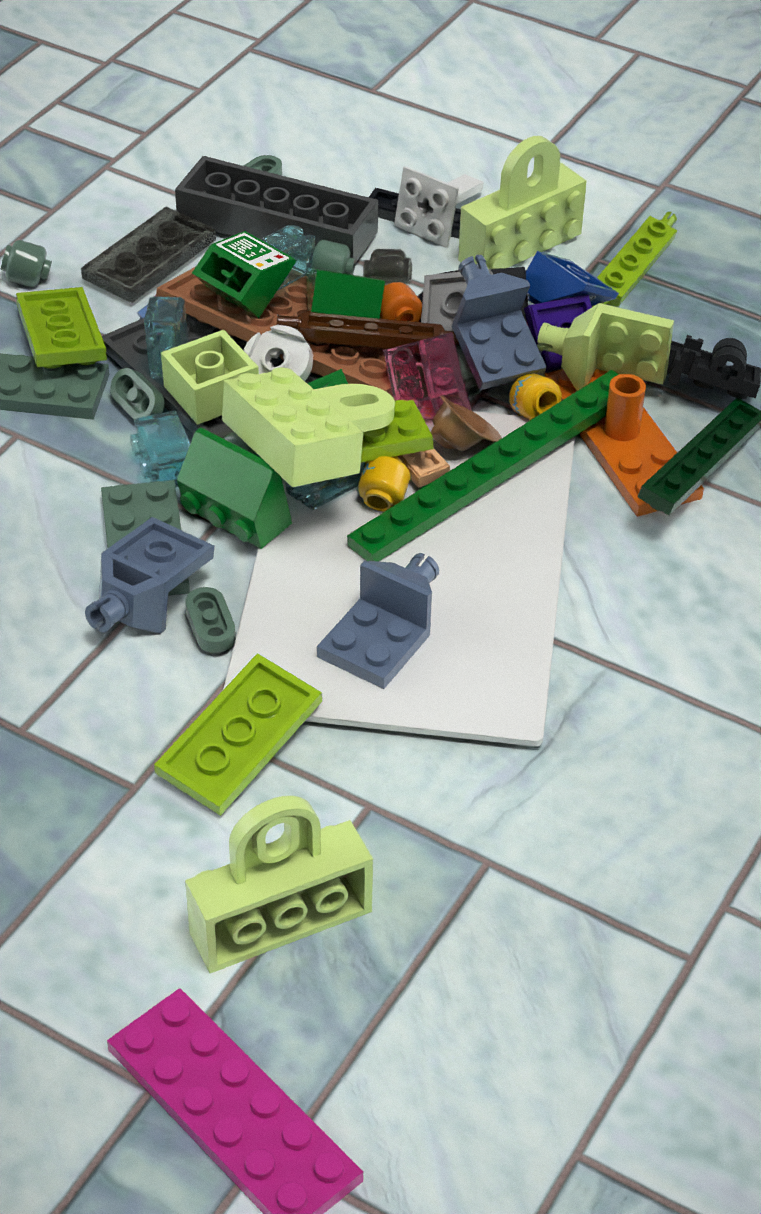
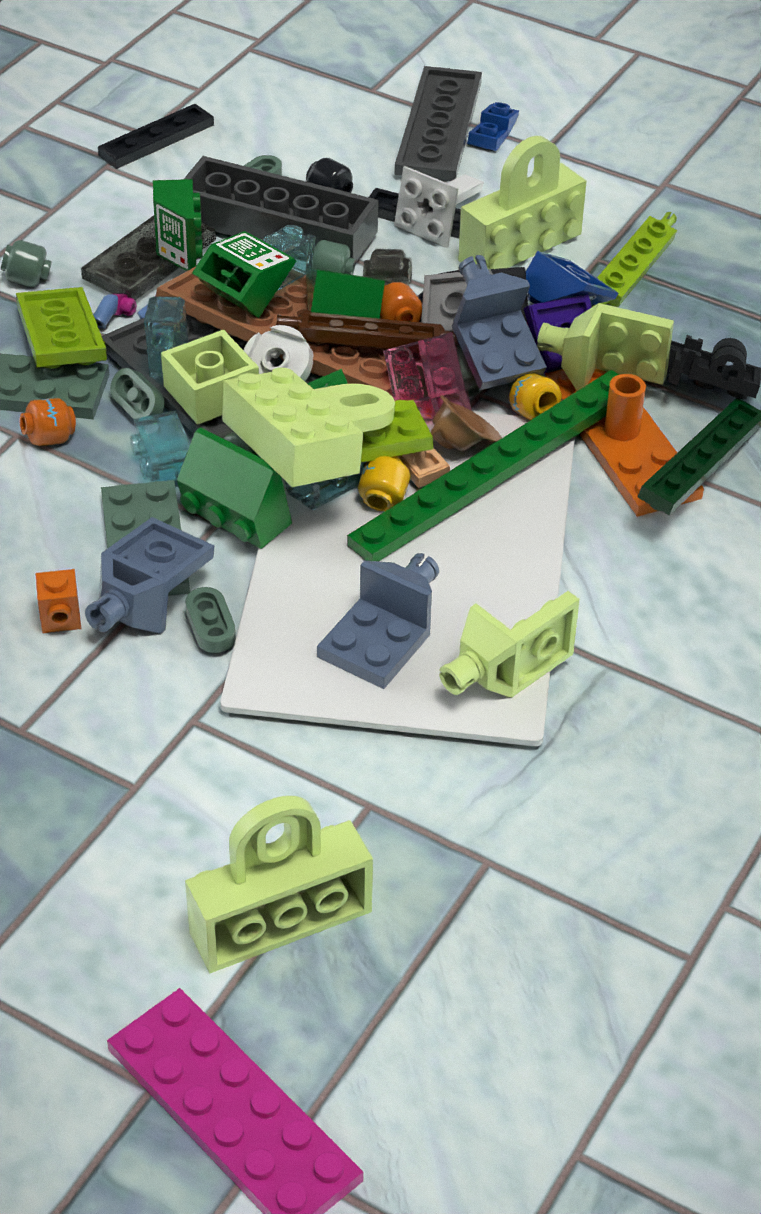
(48, 421): none -> orange head
(58, 601): none -> orange brick
(113, 305): none -> medium blue arm
(155, 136): none -> black tile
(177, 222): none -> green slope
(238, 734): lime plate -> none
(330, 174): none -> black head
(439, 122): none -> dark grey plate
(494, 126): none -> blue slope
(513, 658): none -> yellowish green plate

